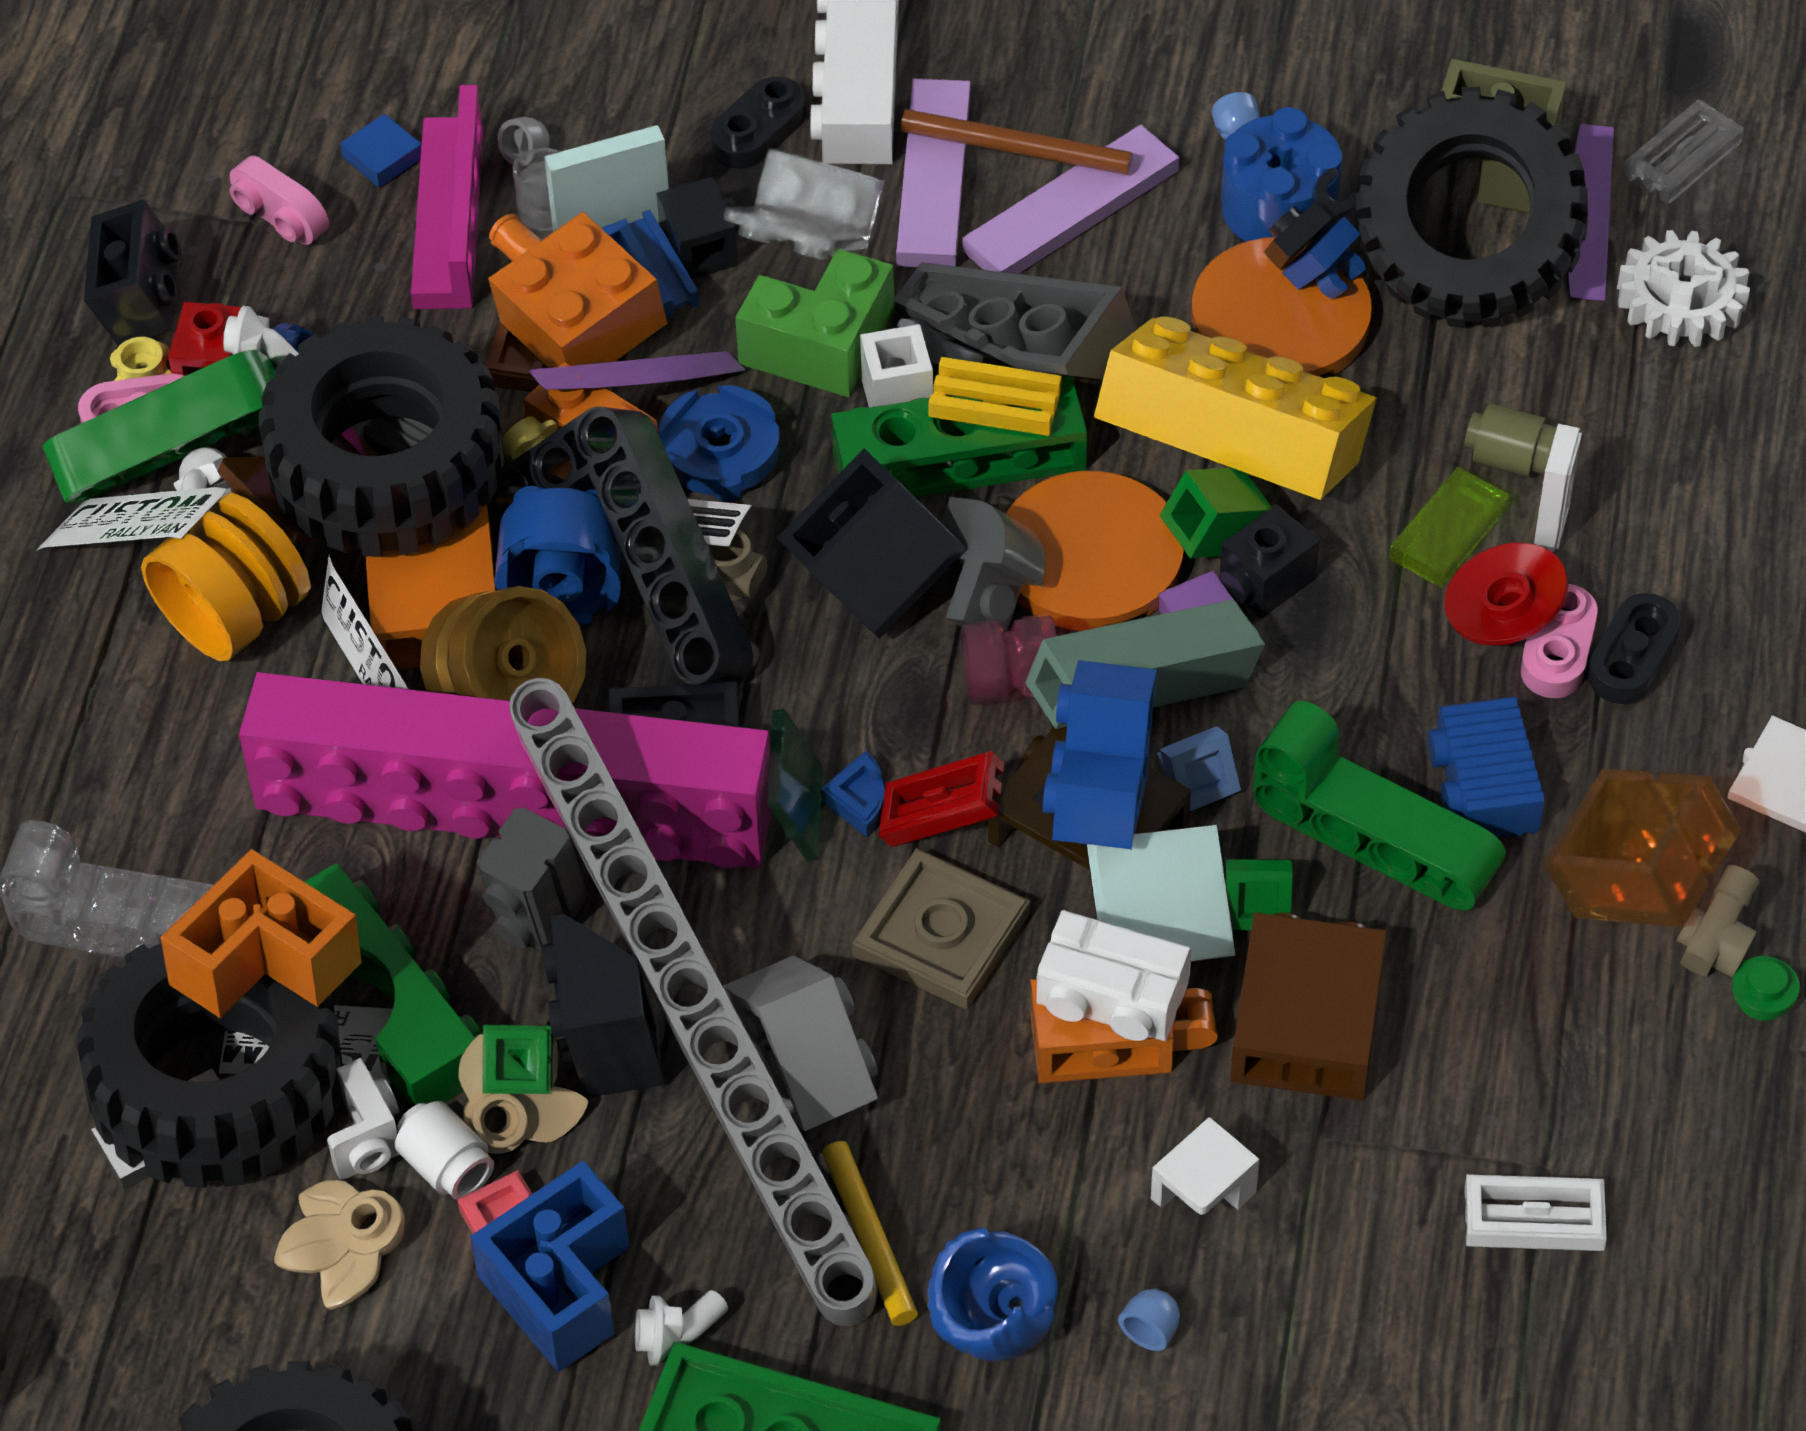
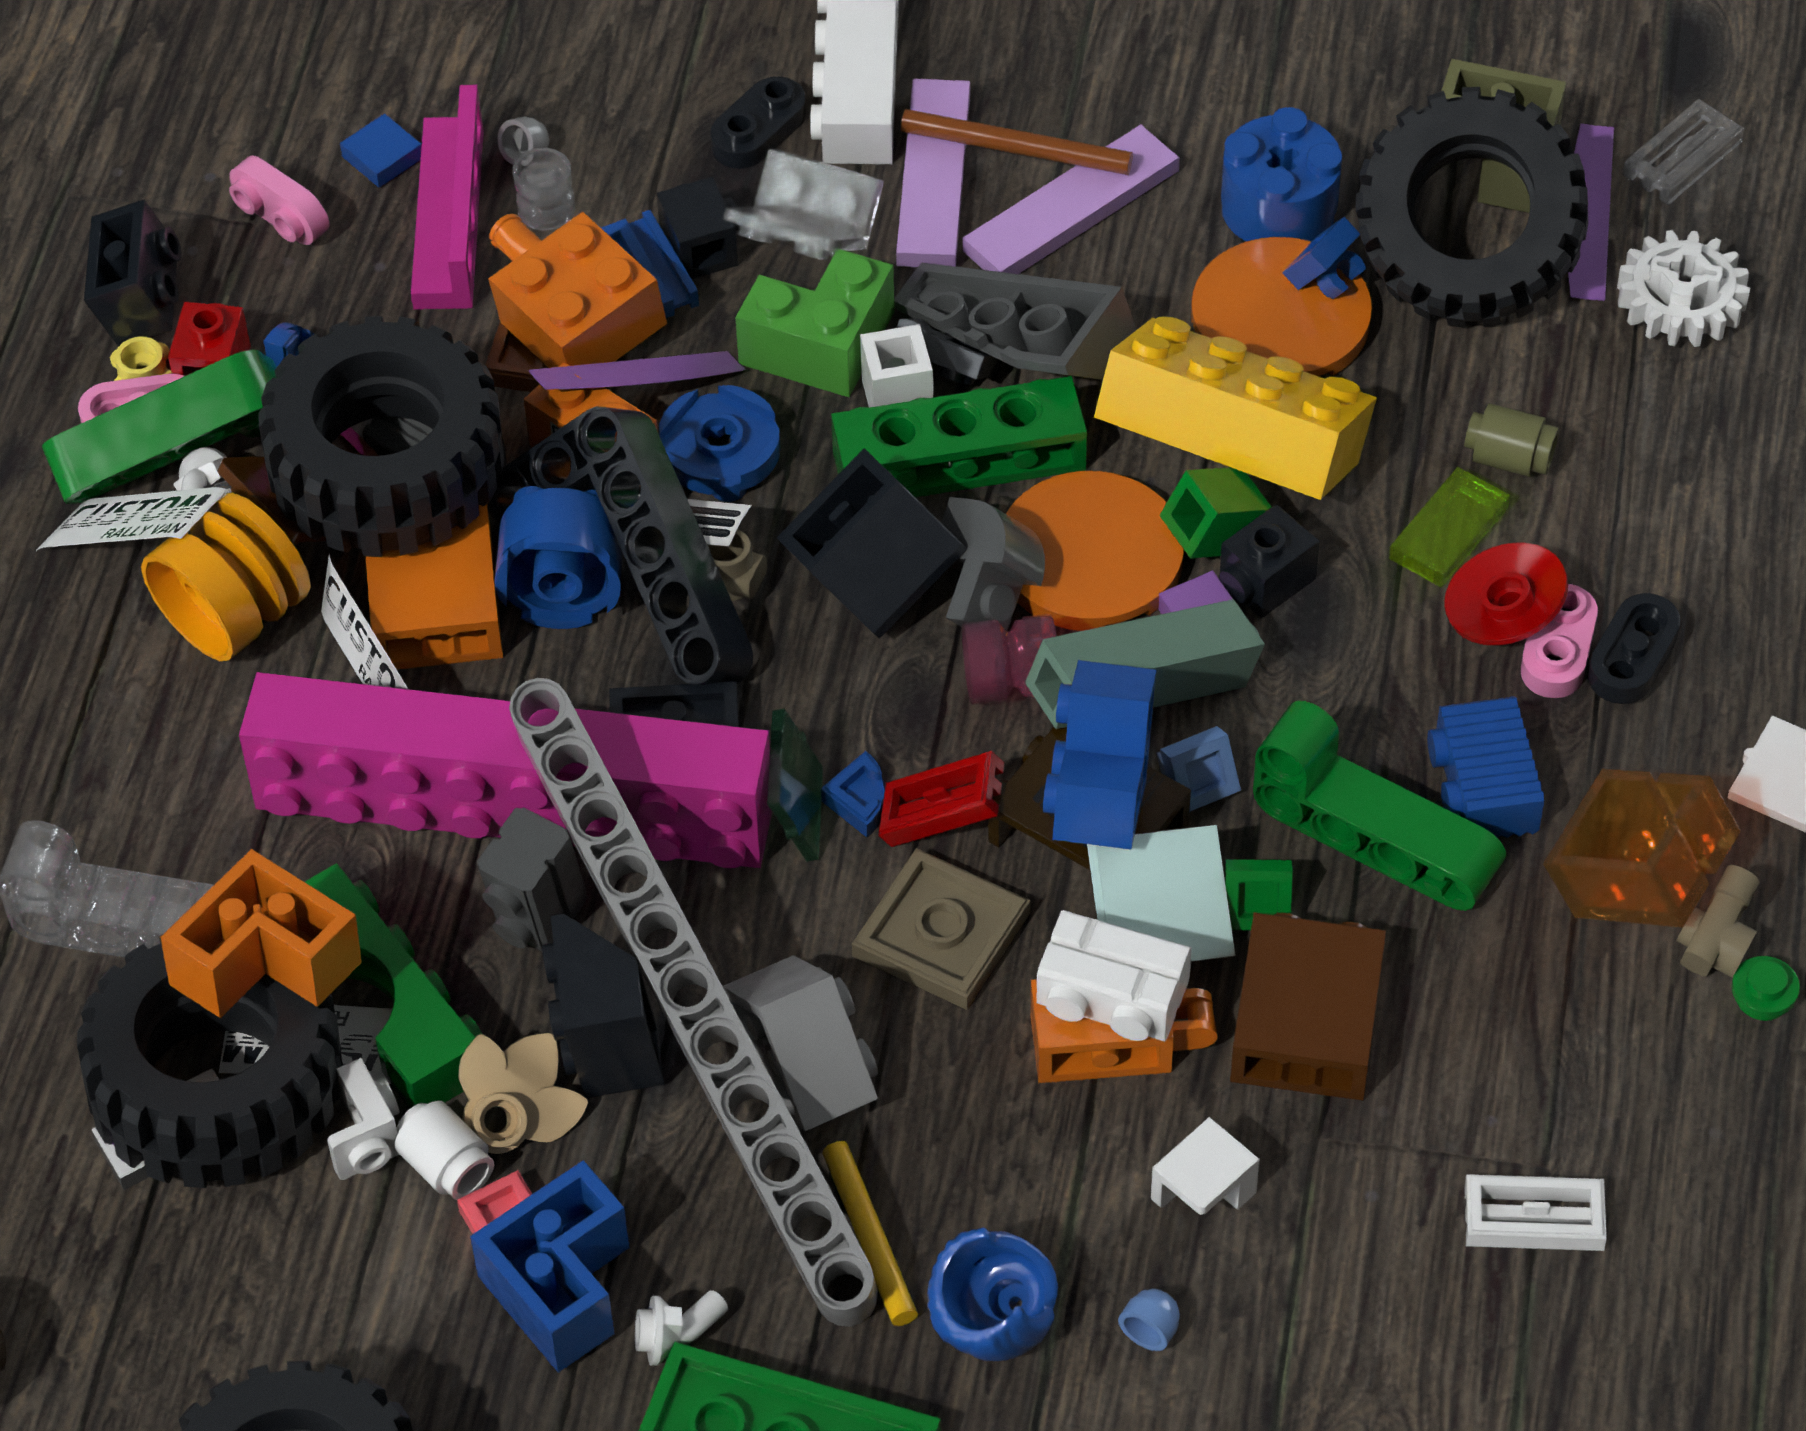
(253, 333): white plate -> none
(335, 1245): tan plate -> none
(499, 641): pearl gold wheel -> none
(517, 1059): green tile -> none
(526, 435): light yellow plate -> none
(608, 178): light aqua tile -> none
(996, 388): yellow tile -> none
(1233, 112): medium blue hinge -> none
(1298, 229): black plate -> none
(1557, 487): white tile -> none

